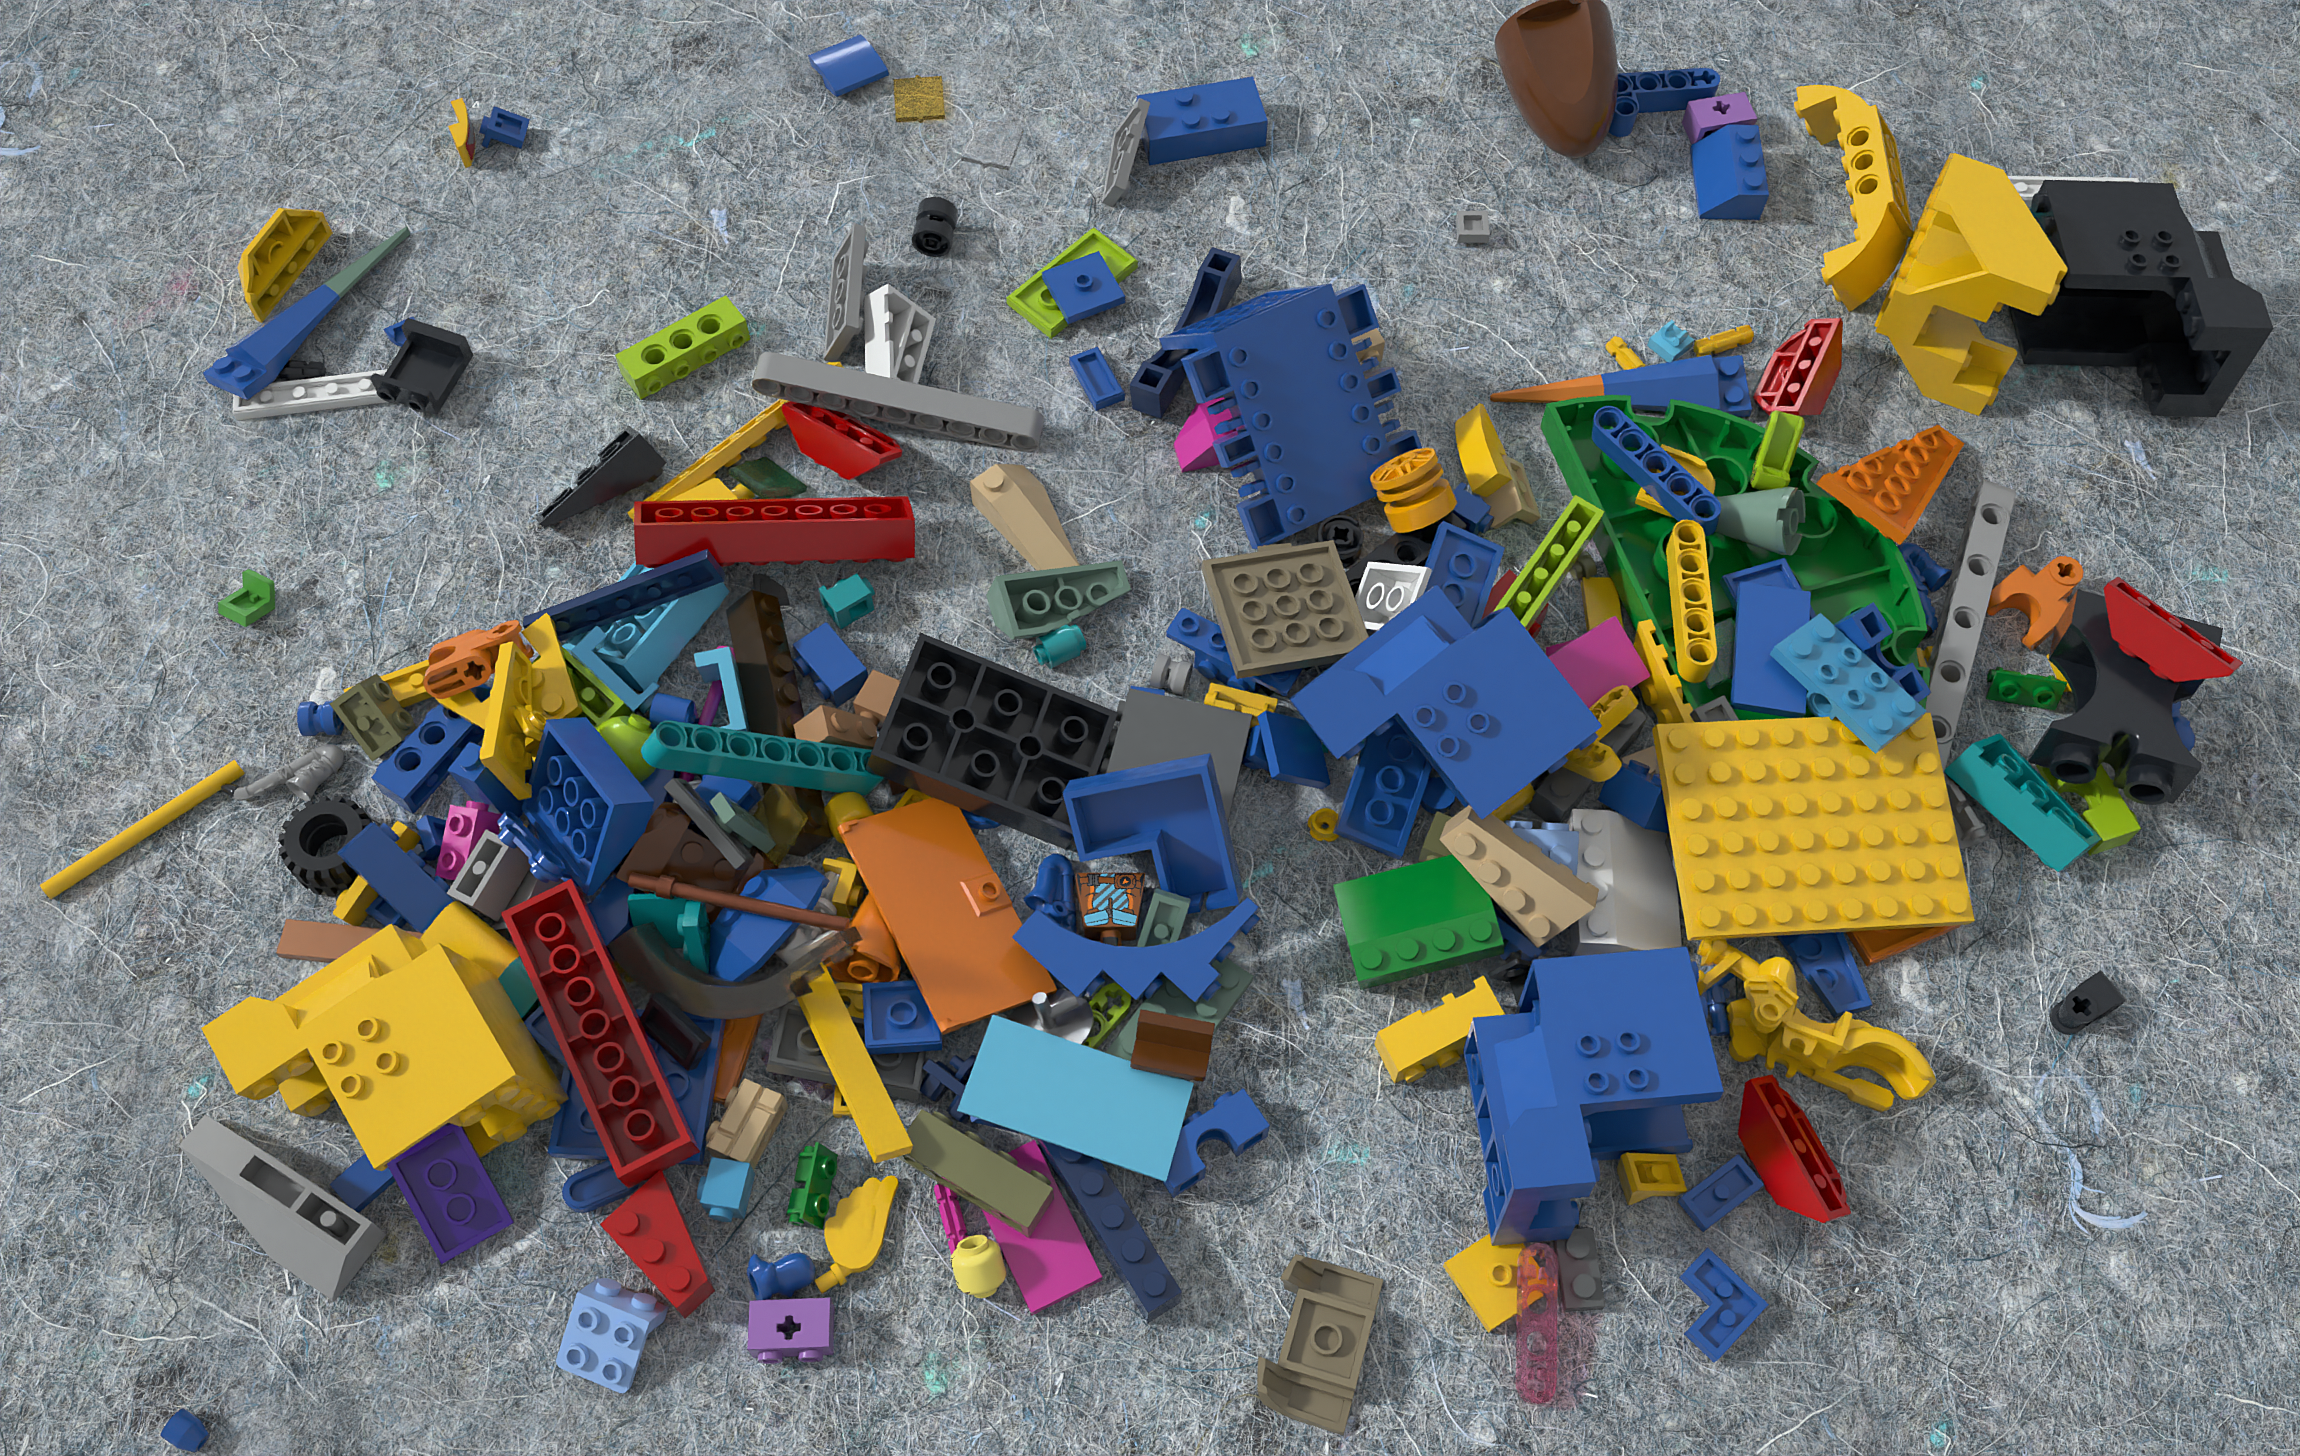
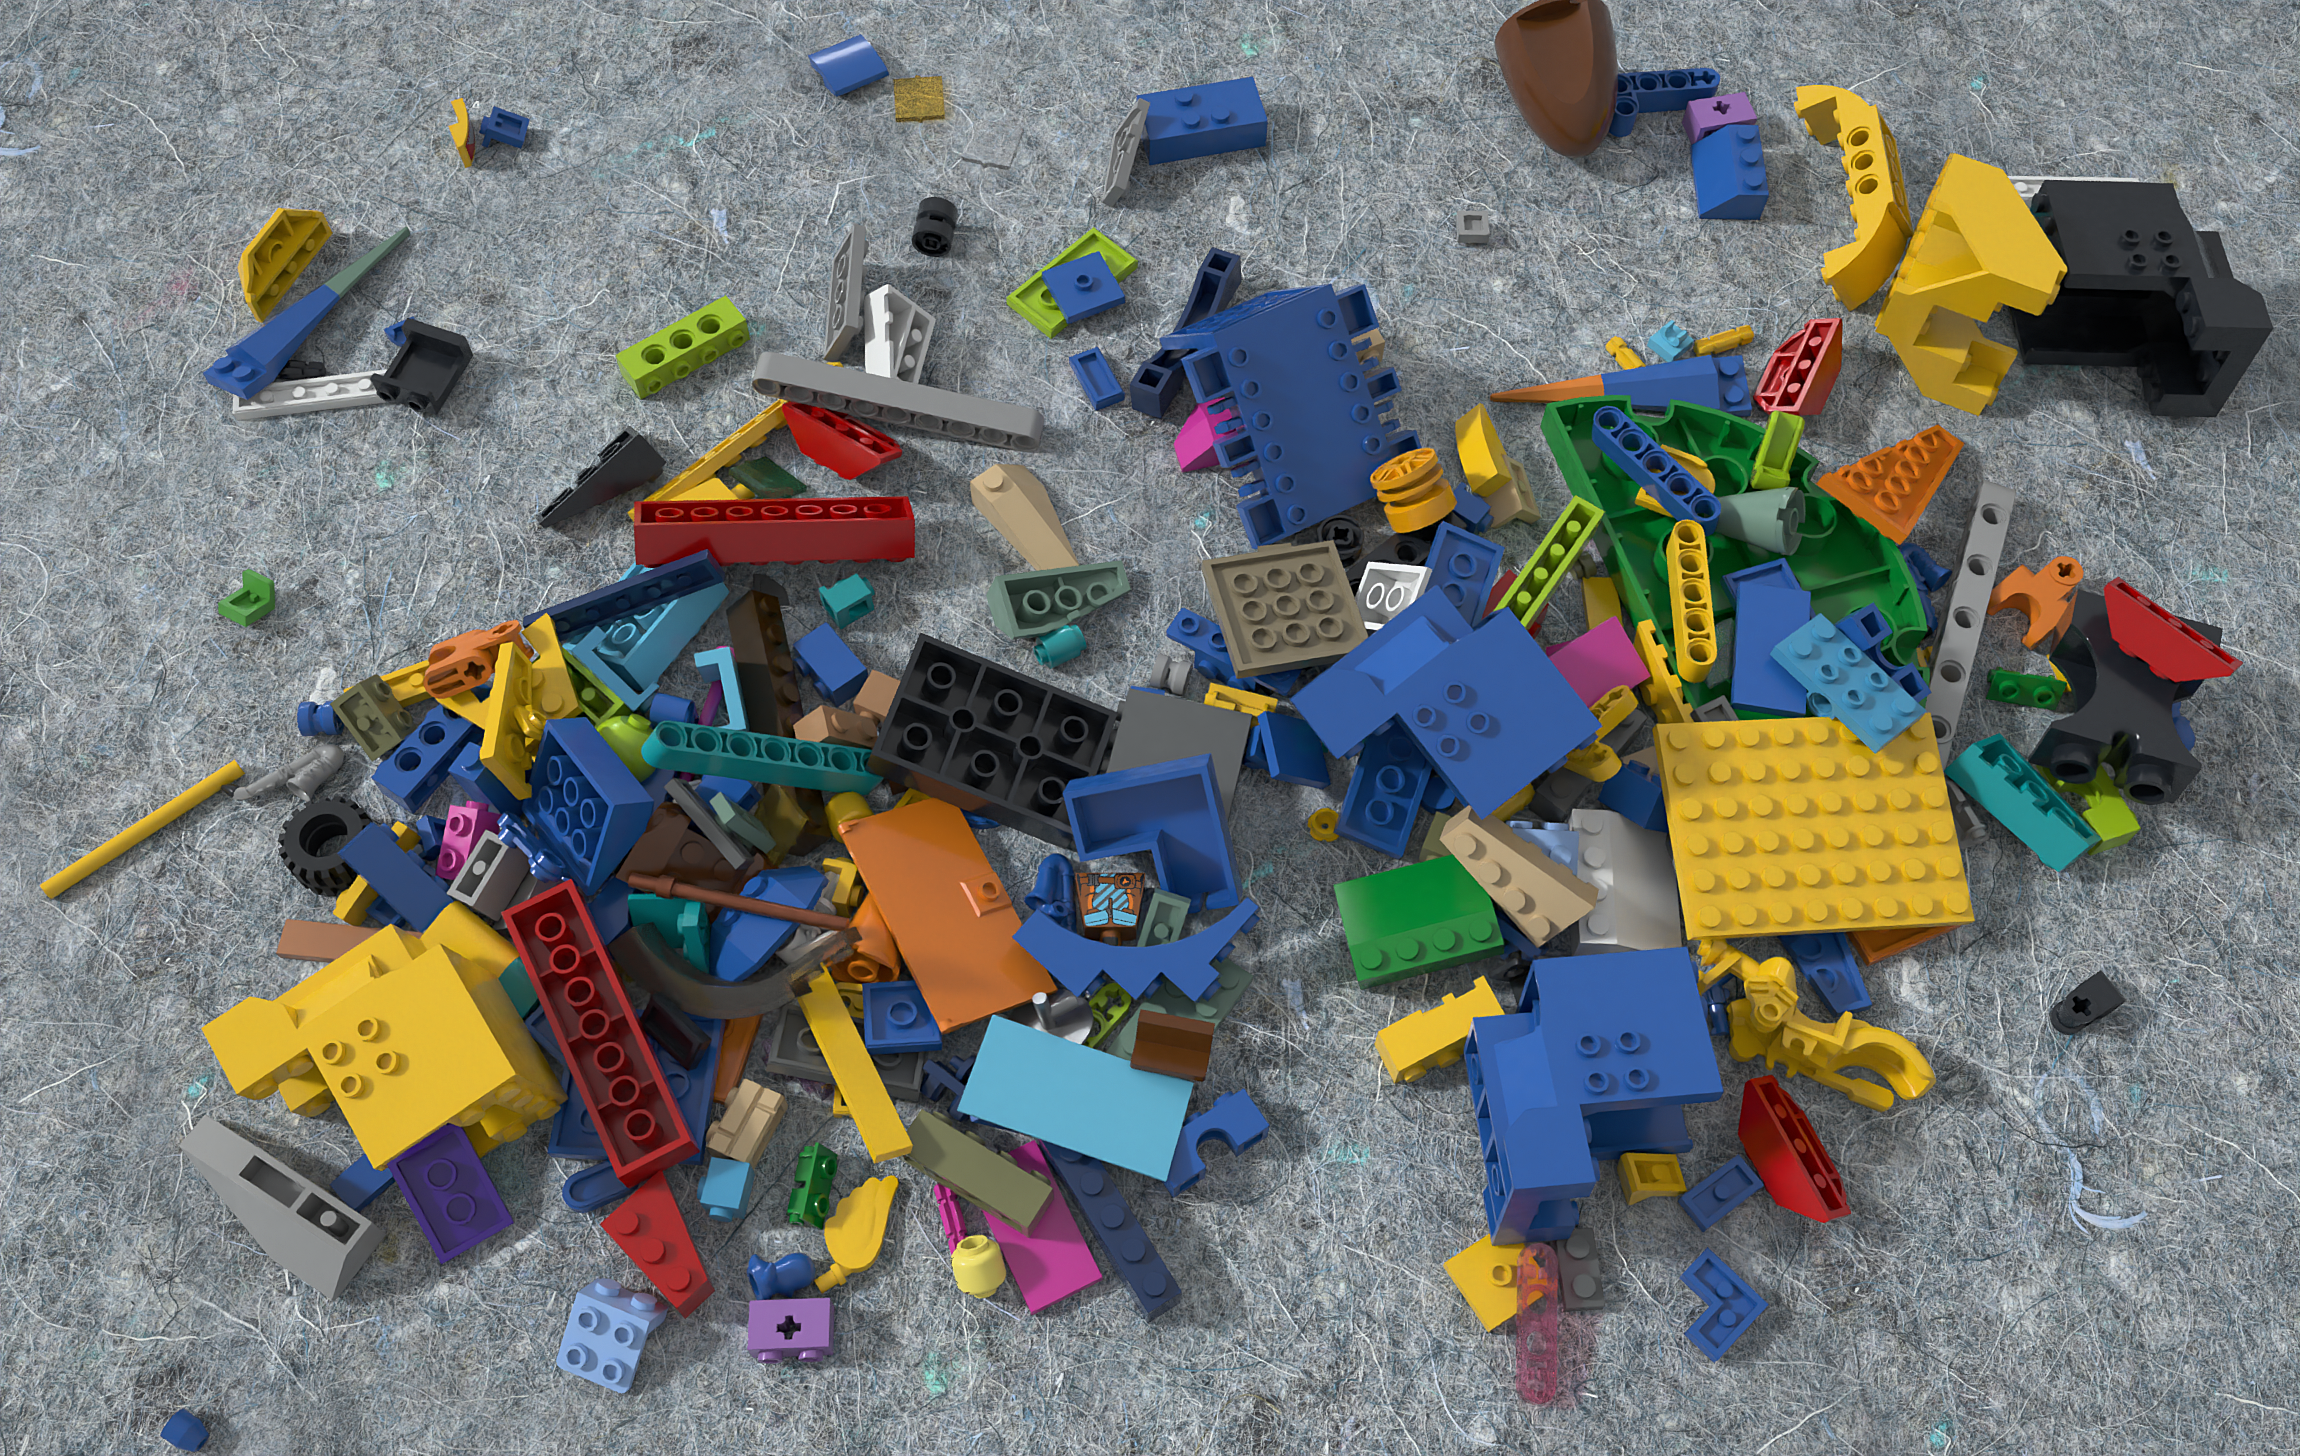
(1321, 1343): dark tan piece -> none

